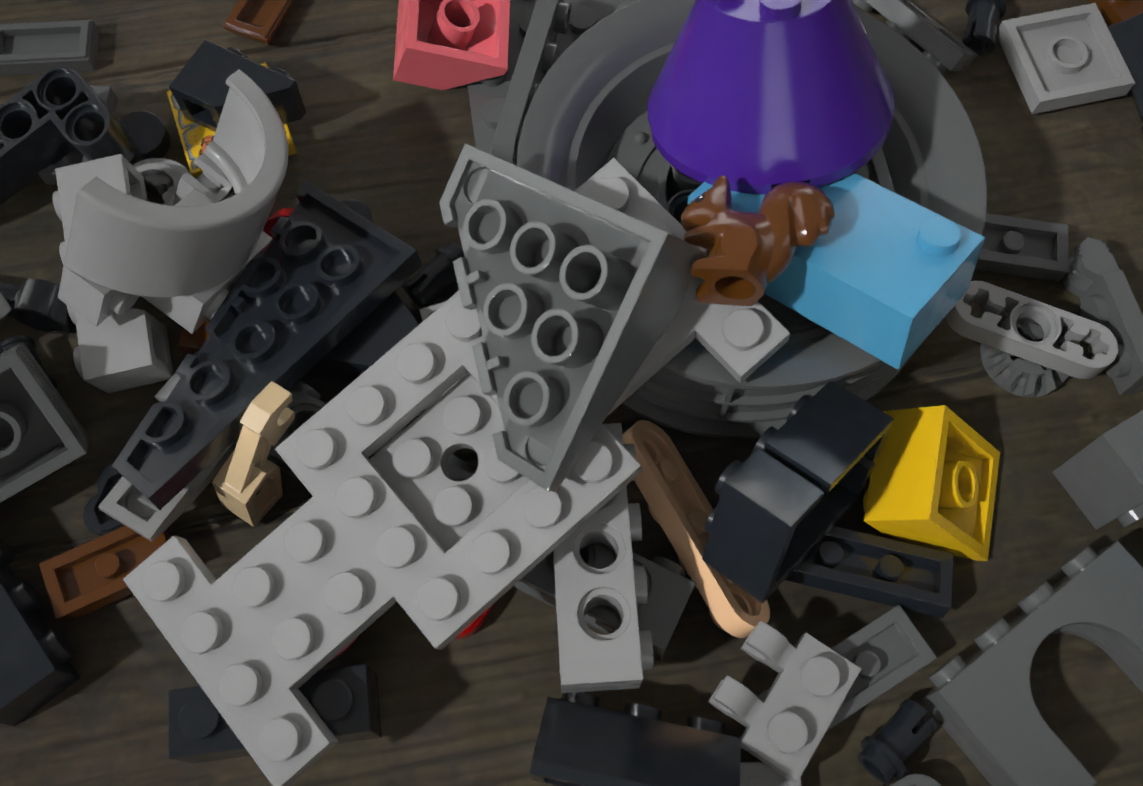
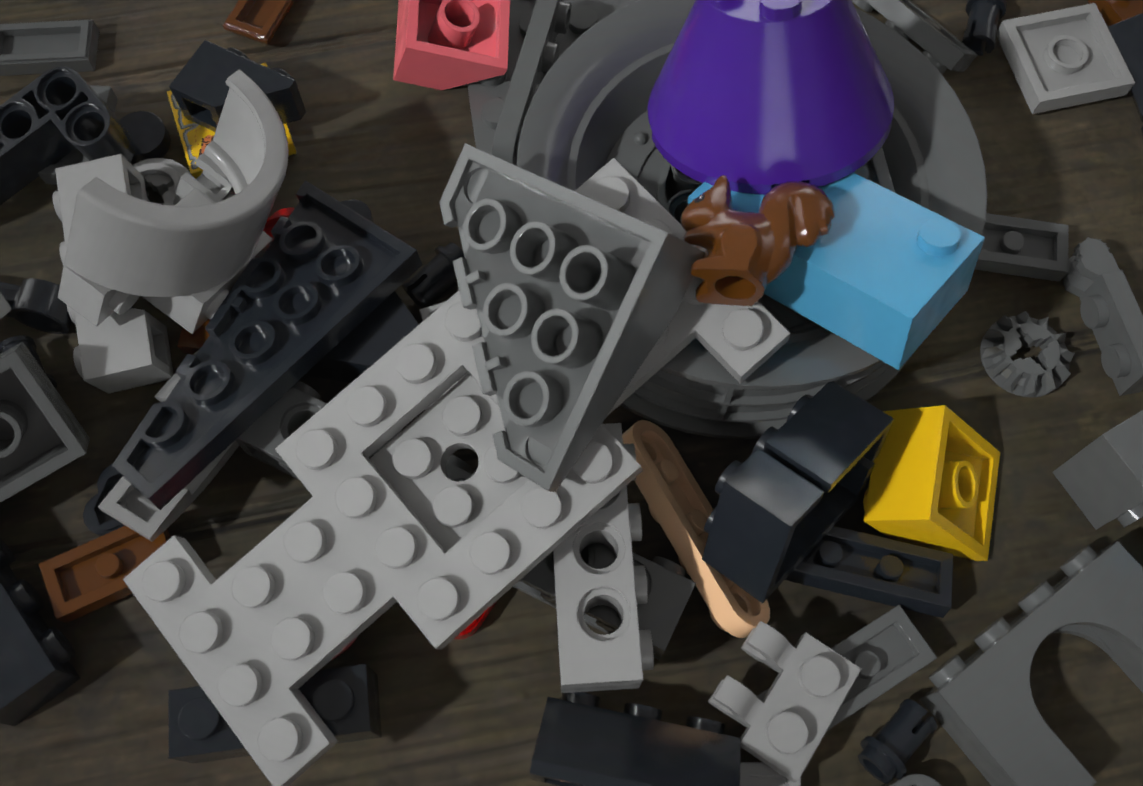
(247, 466): tan piece -> none
(1053, 321): light grey beam -> none

